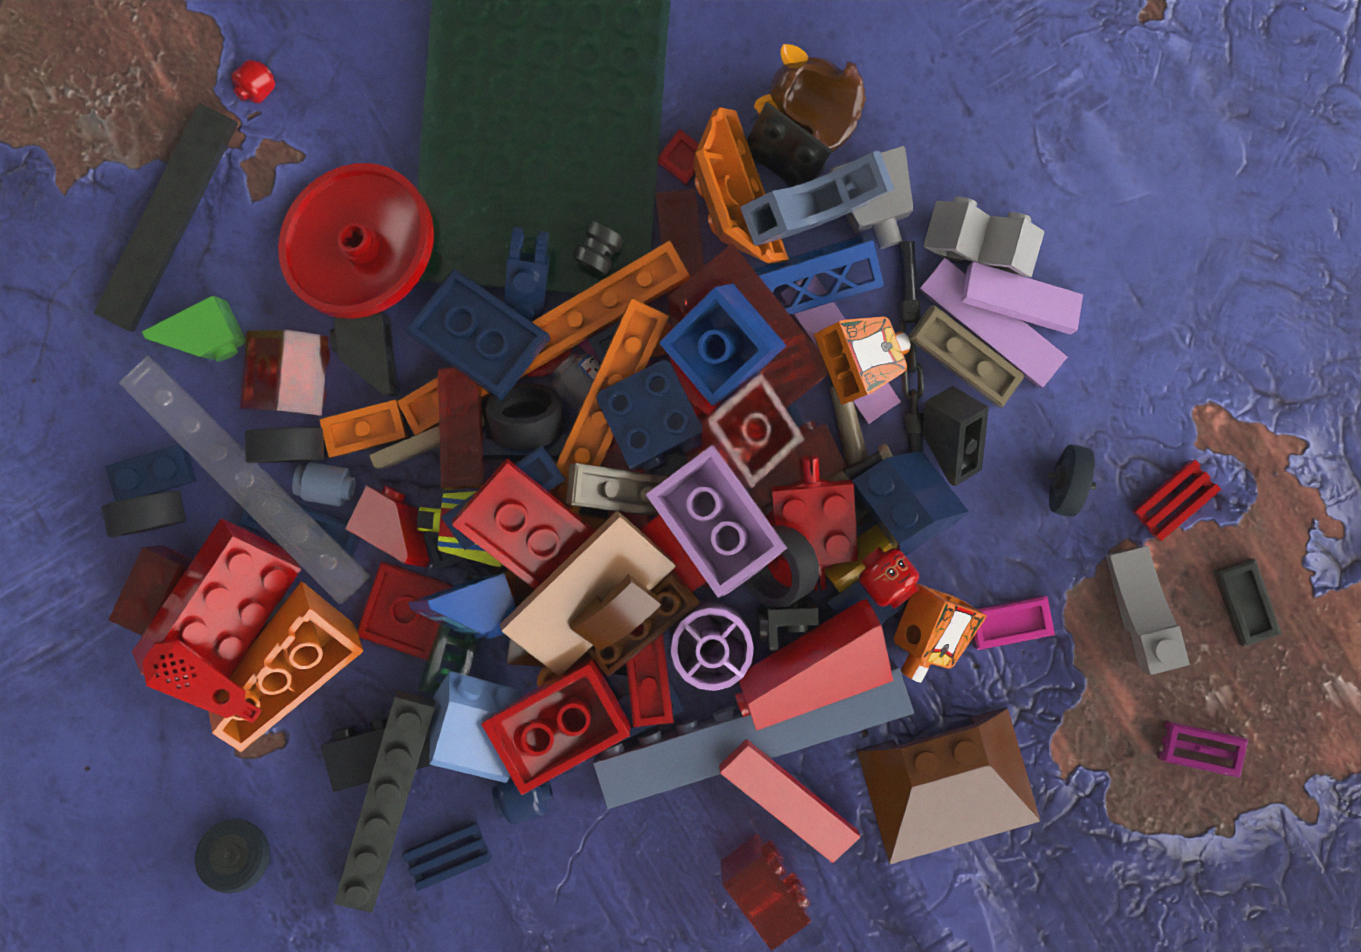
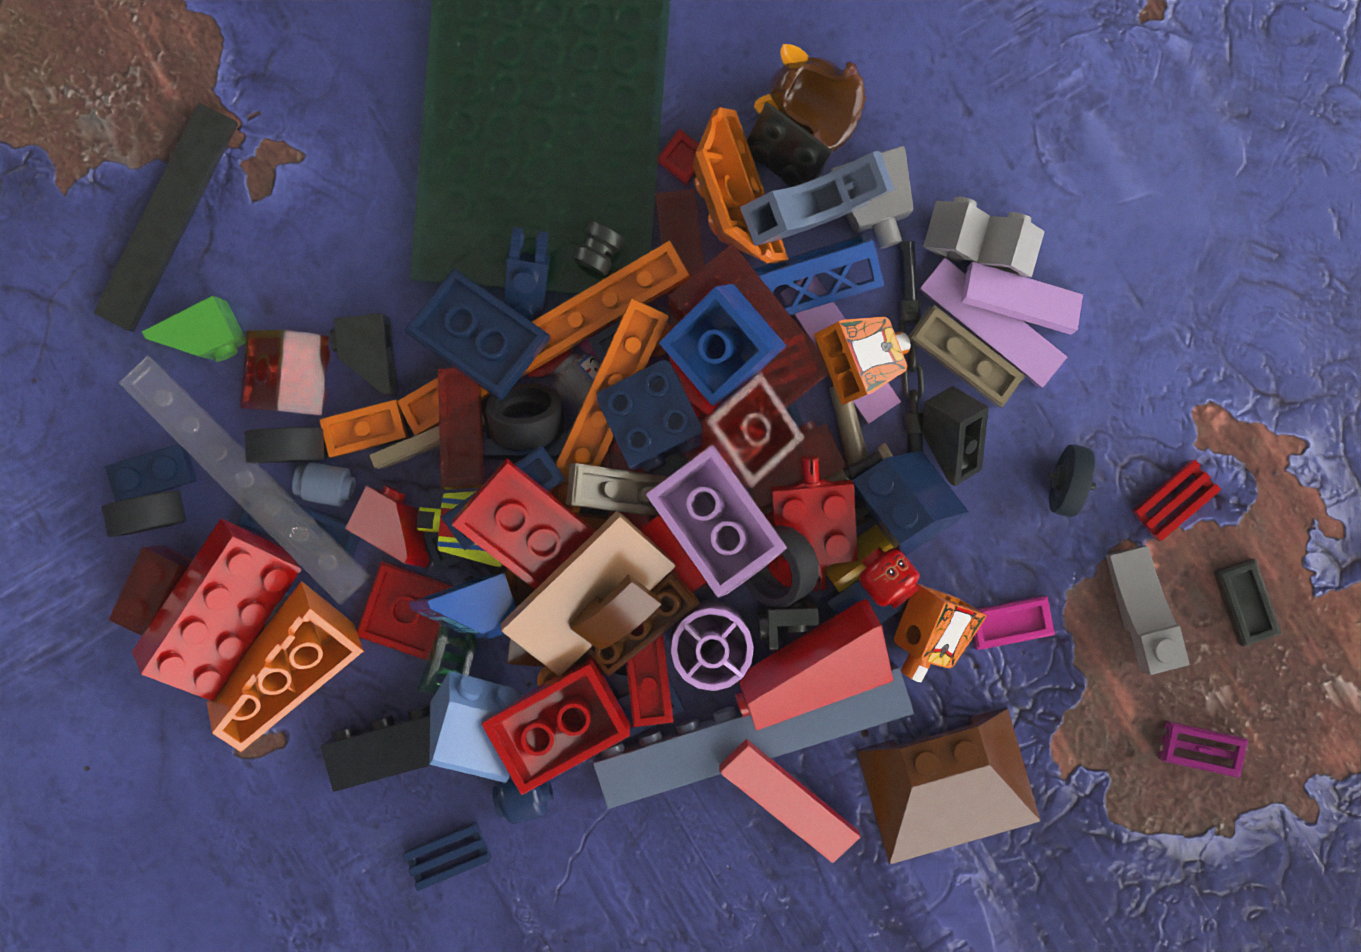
(202, 685): red piece -> none
(232, 856): black wheel -> none
(252, 81): red piece -> none
(356, 240): red dish -> none
(385, 800): pearl dark grey plate -> none
(765, 891): clear red brick -> none

